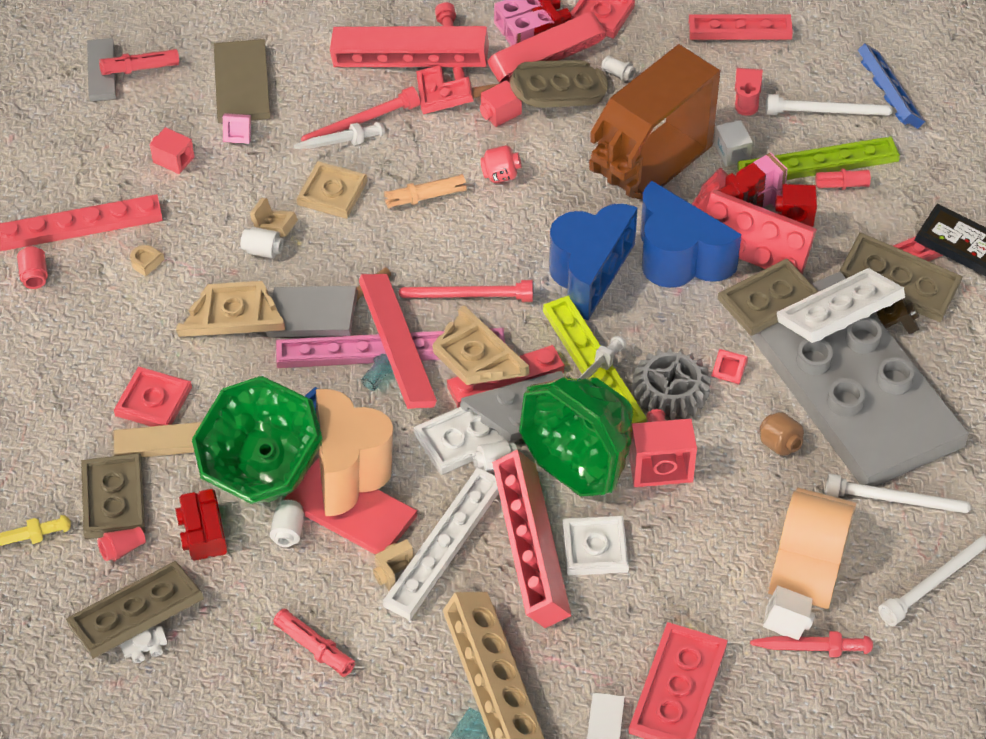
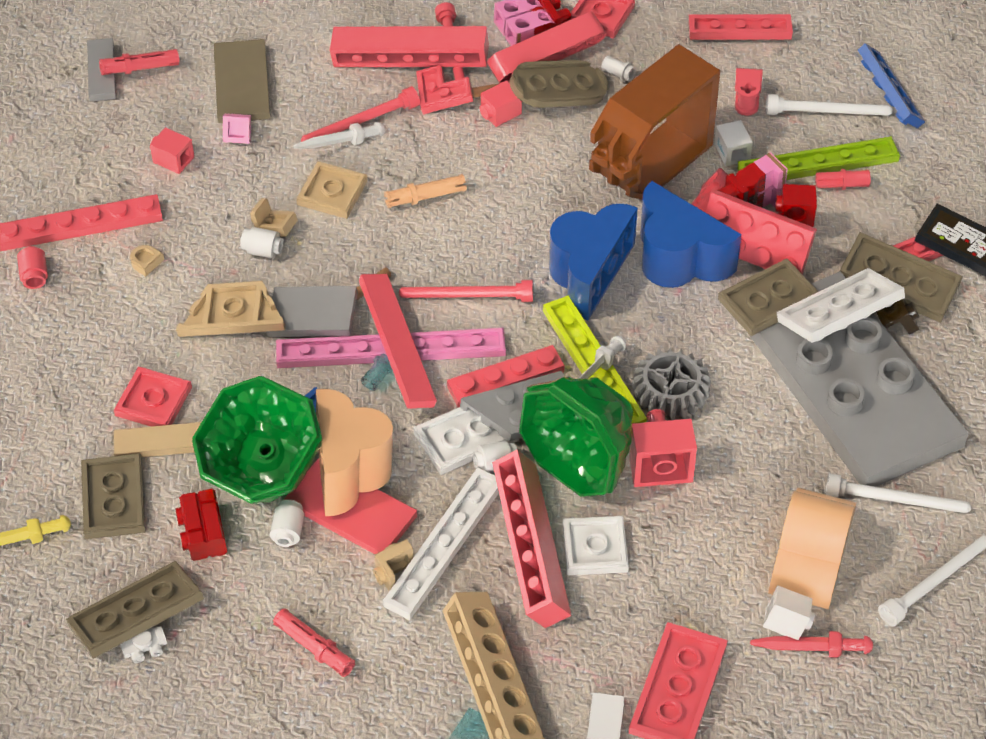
(119, 543): coral cone -> none
(476, 351): tan wing -> none
(500, 164): coral head -> none
(729, 366): coral slope -> none
(781, 433): medium nougat head -> none

